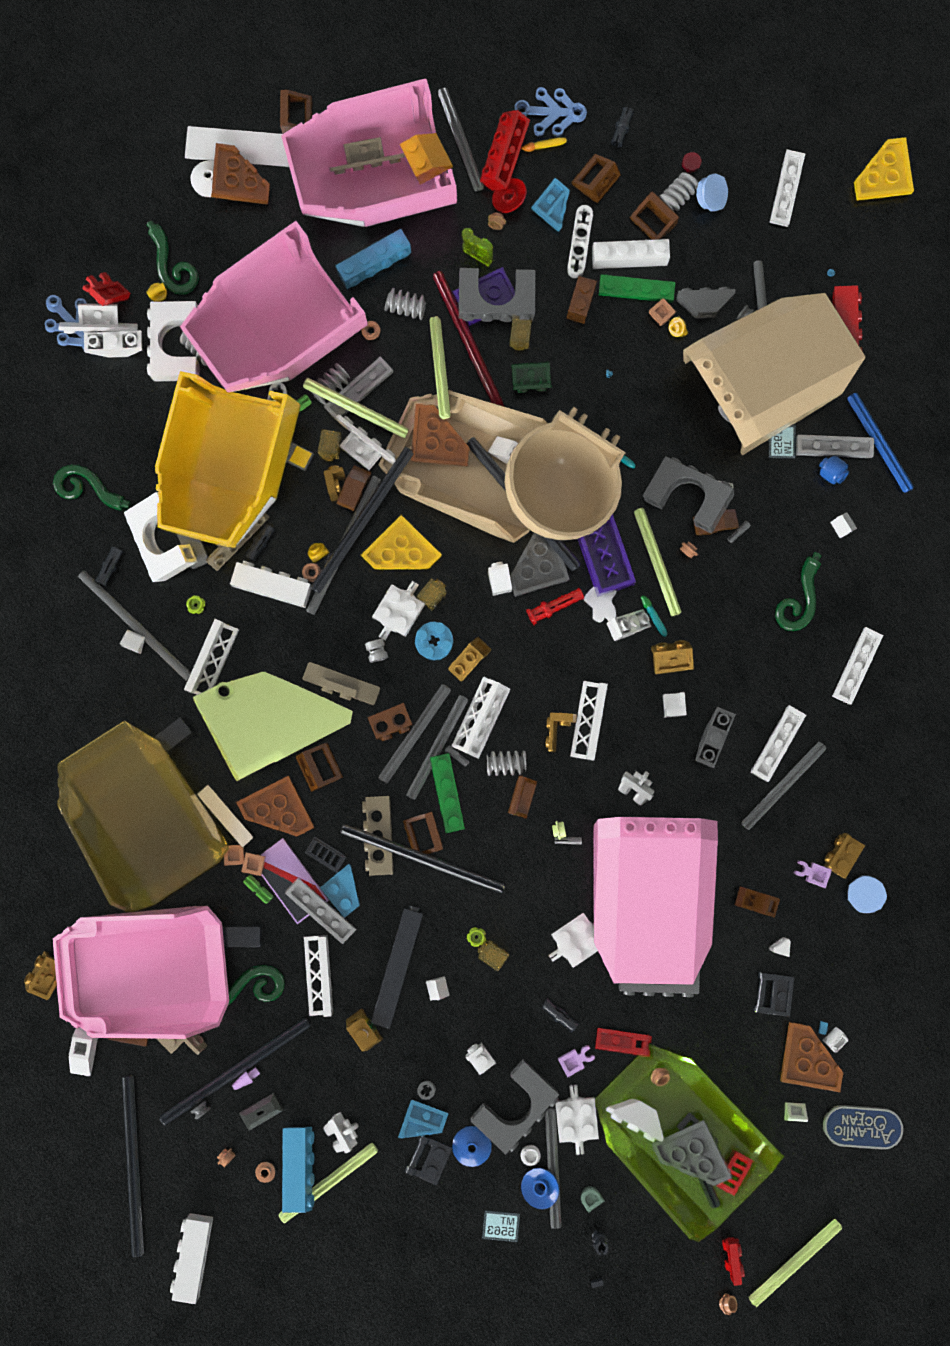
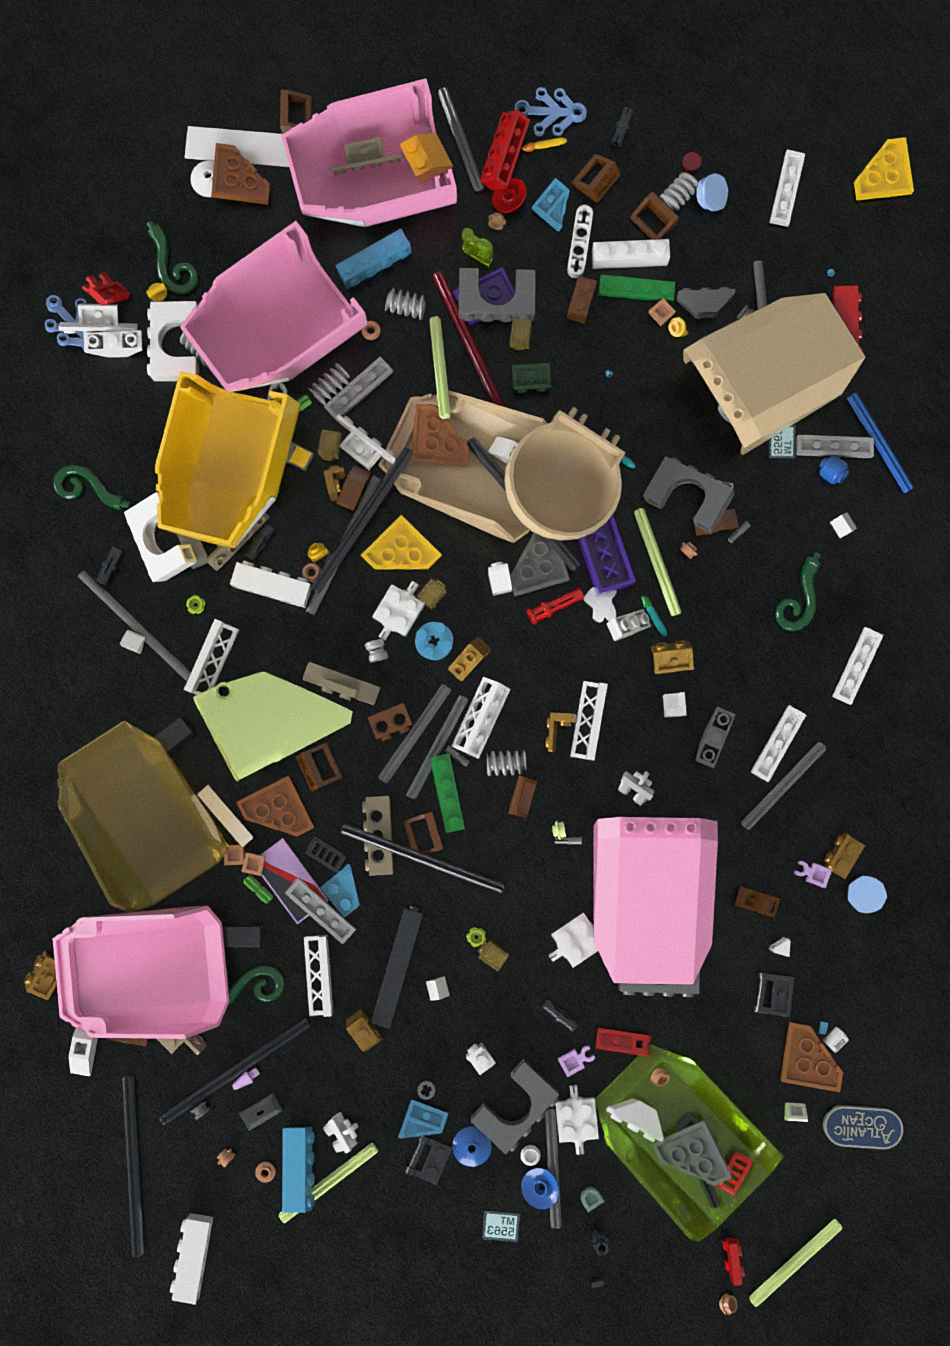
(355, 407): yellowish green axle -> none

